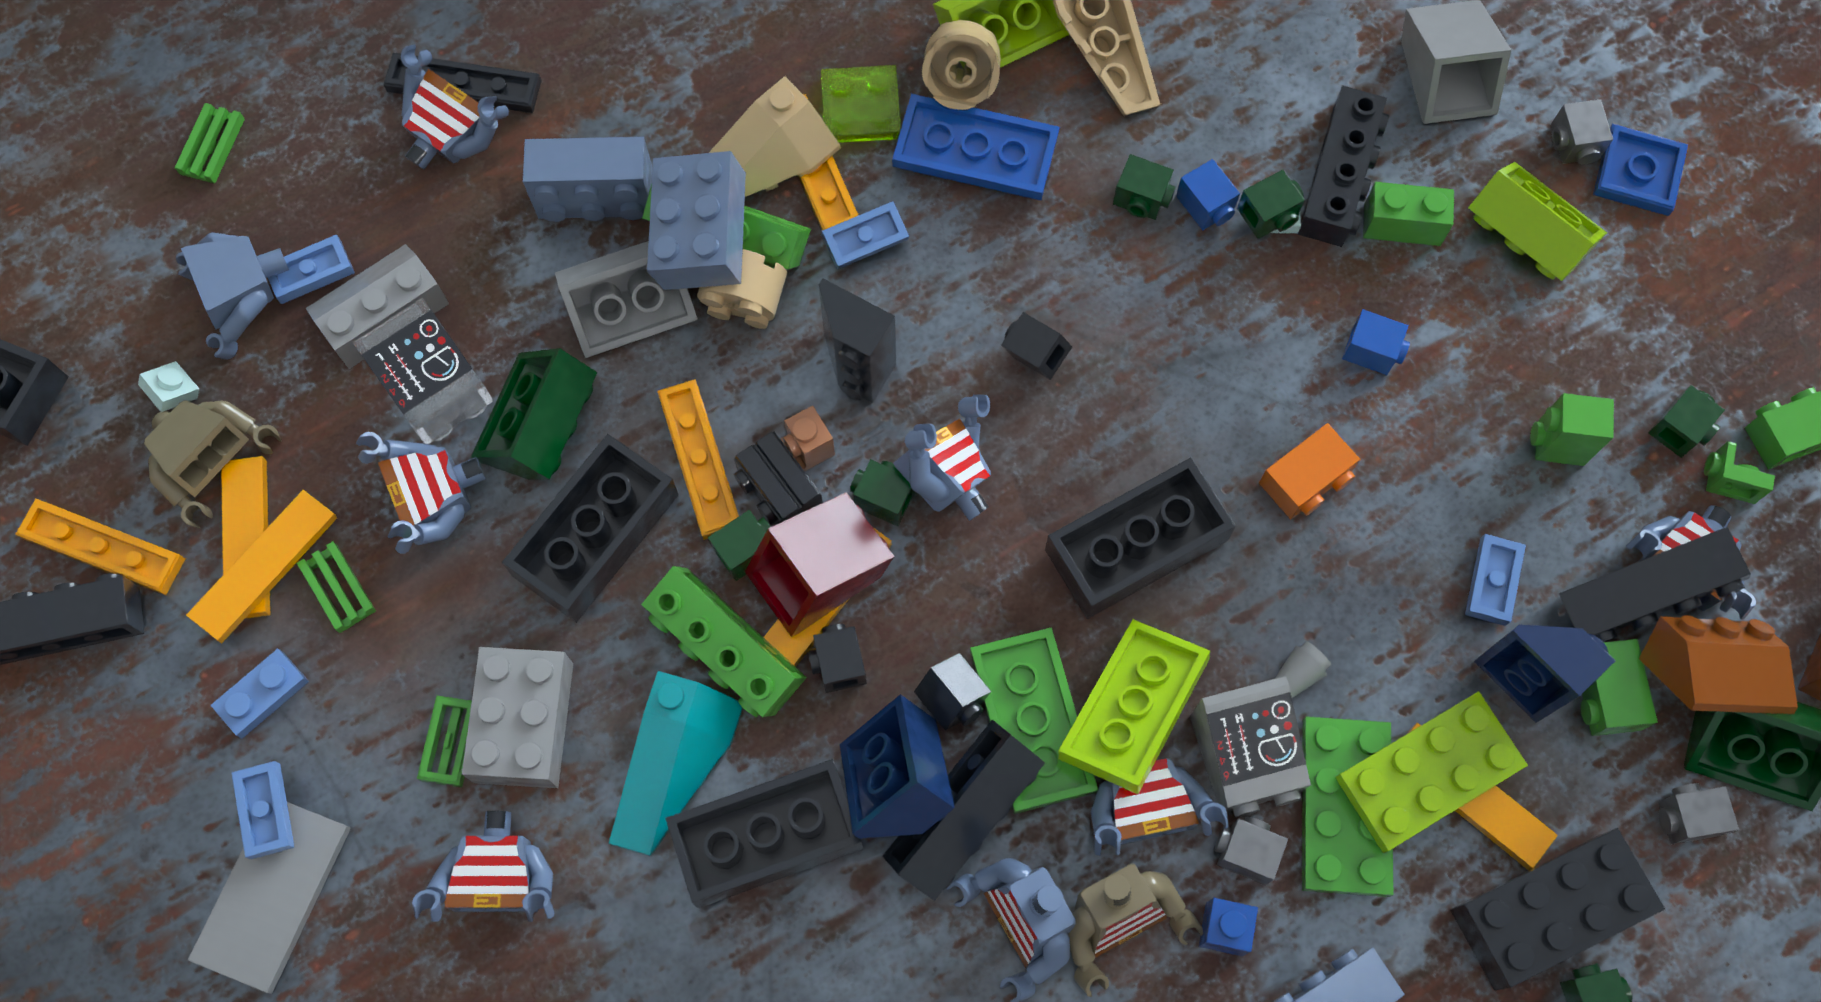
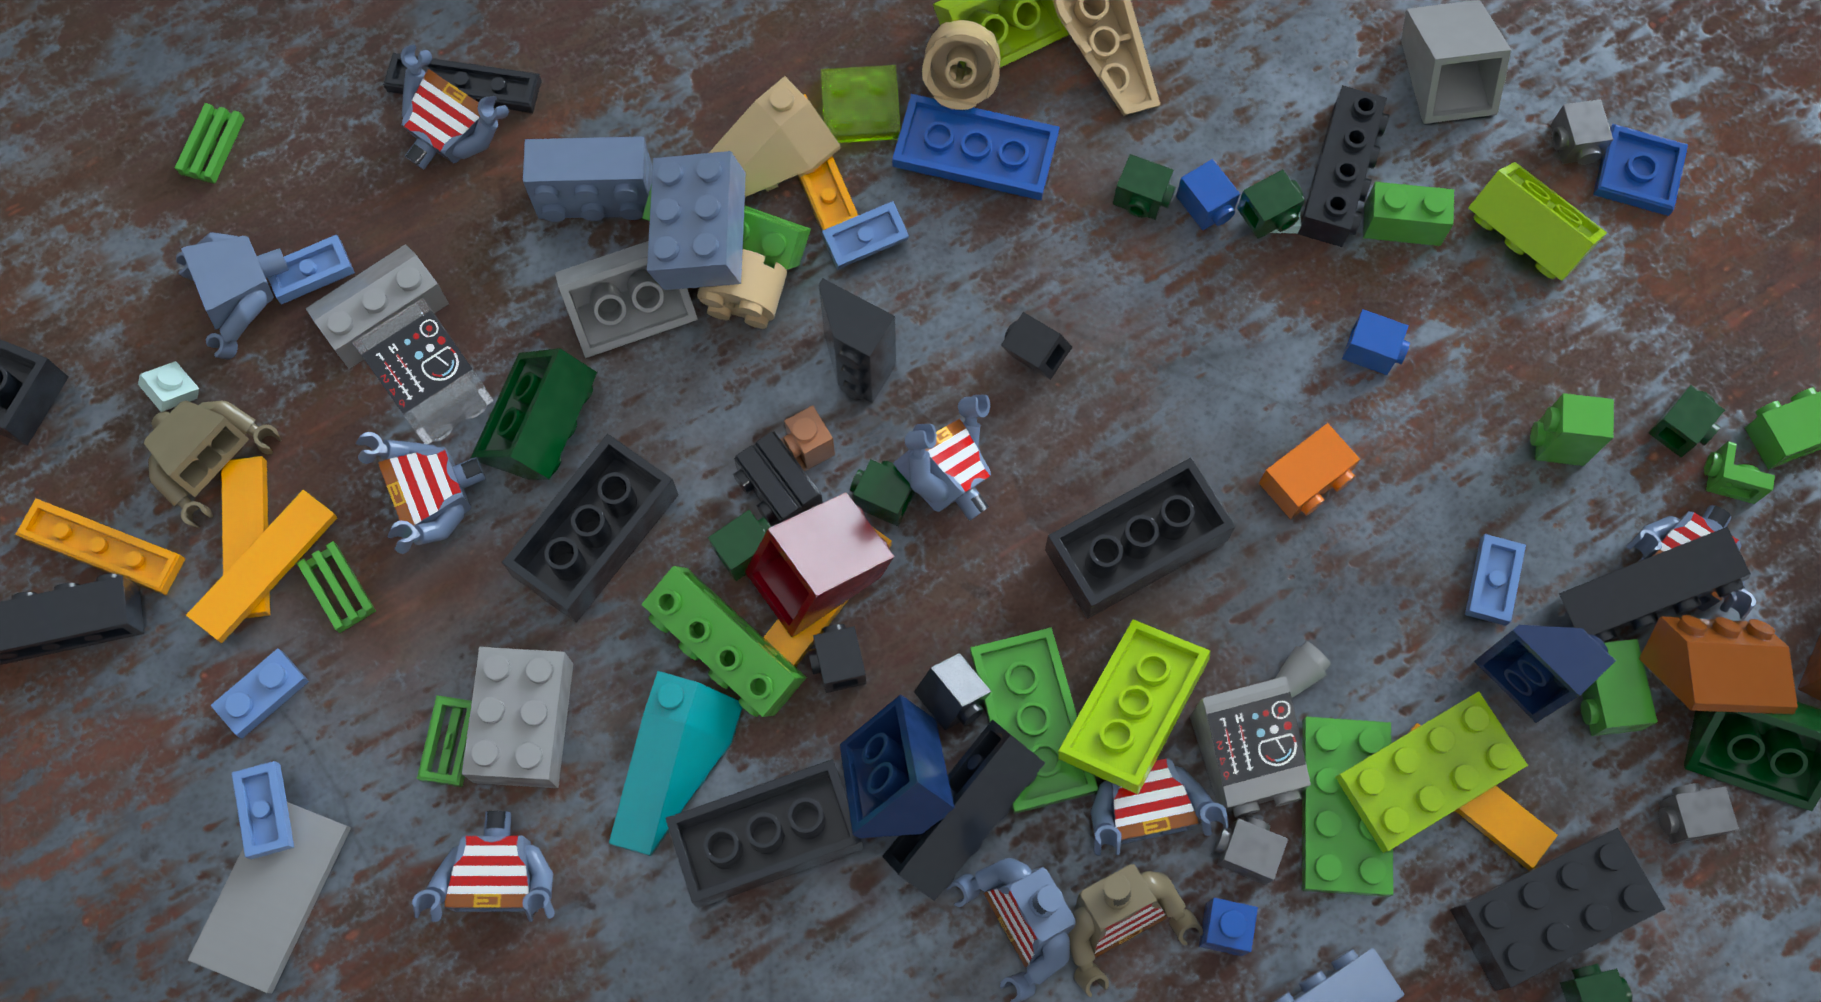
(698, 457): light orange tile -> none

